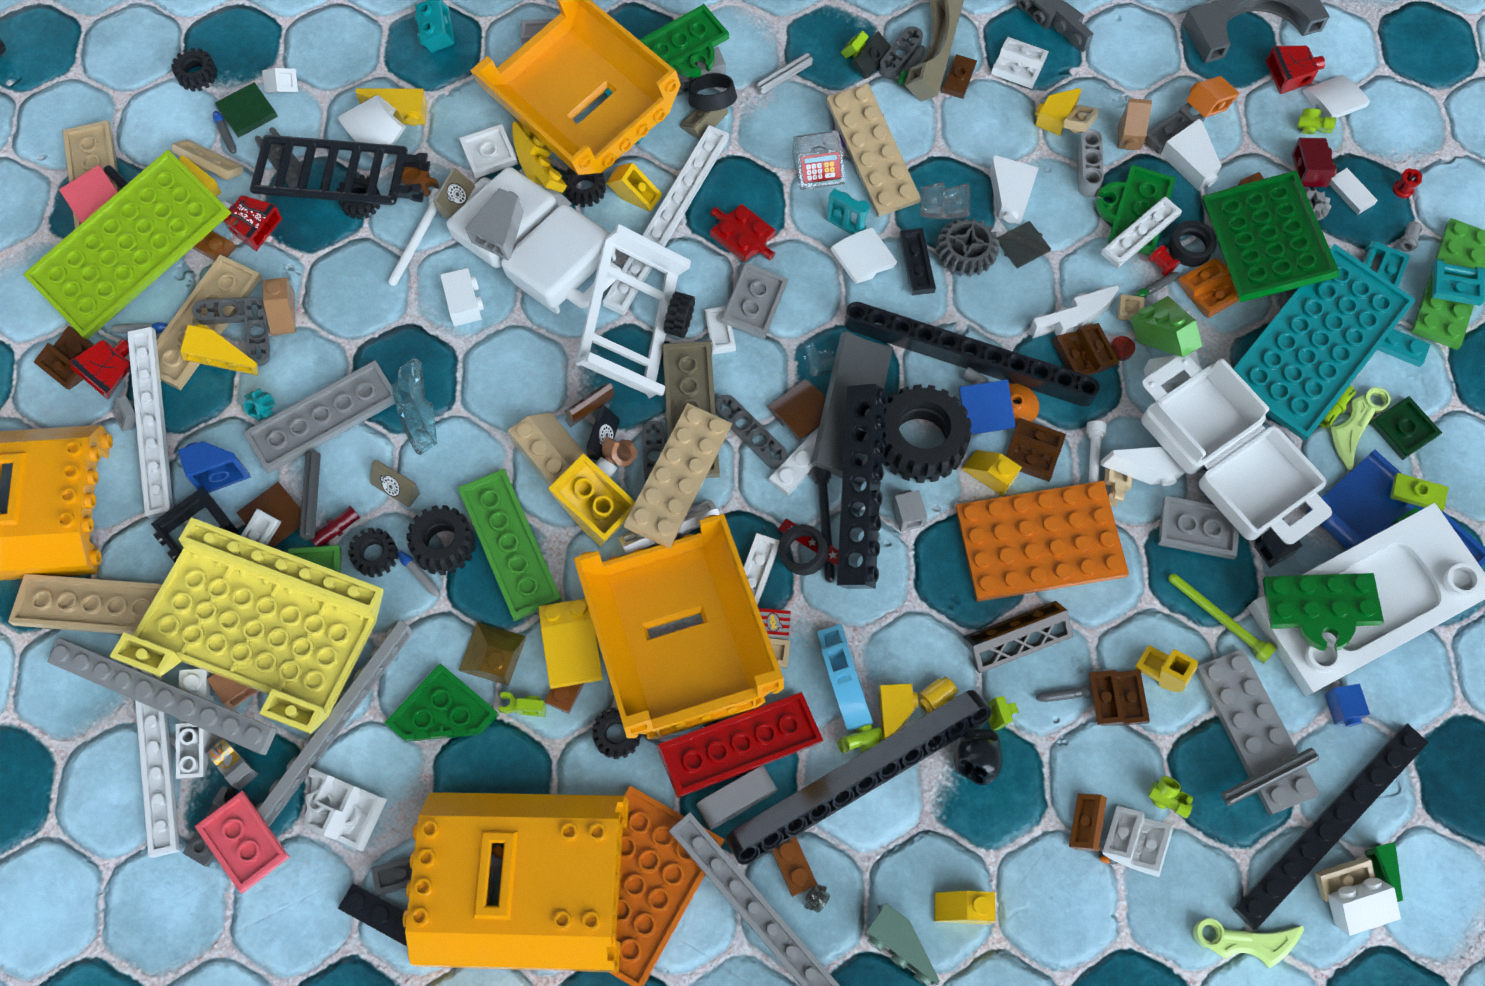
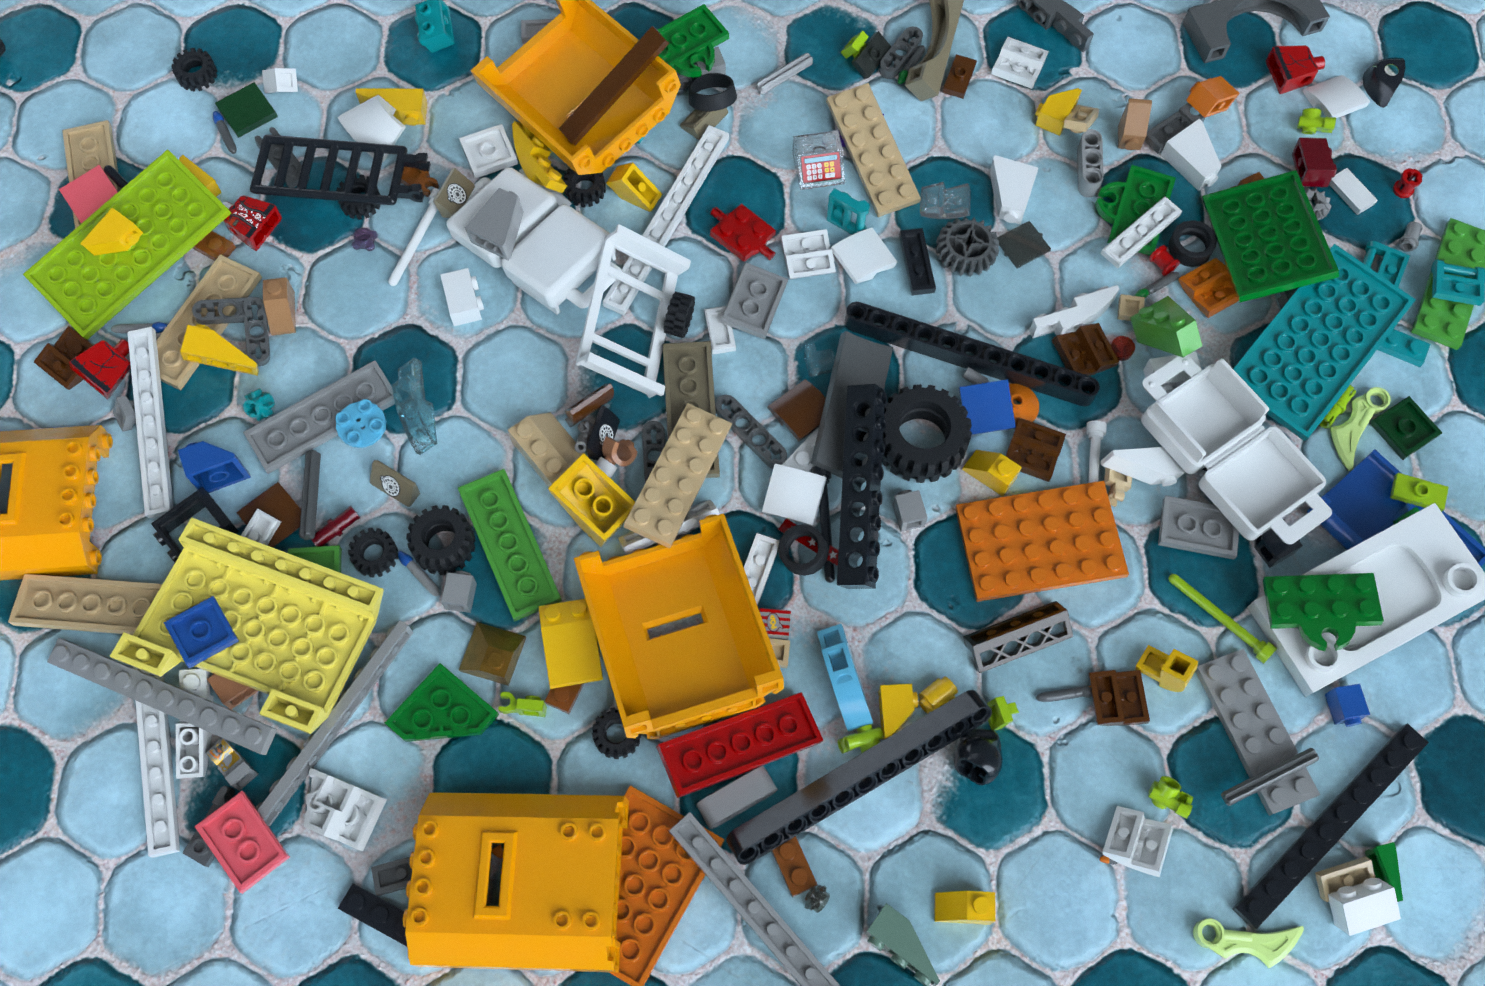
(112, 234): none -> yellow slope
(201, 632): none -> blue tile
(207, 159): tan plate -> none
(362, 234): none -> clear purple plate
(370, 417): none -> medium azure plate
(459, 591): none -> light grey brick
(583, 438): none -> light grey arm
(614, 85): none -> reddish brown tile
(794, 494): none -> white slope
(808, 254): none -> white slope
(1088, 822): dark orange plate -> none
(1381, 85): none -> black piece

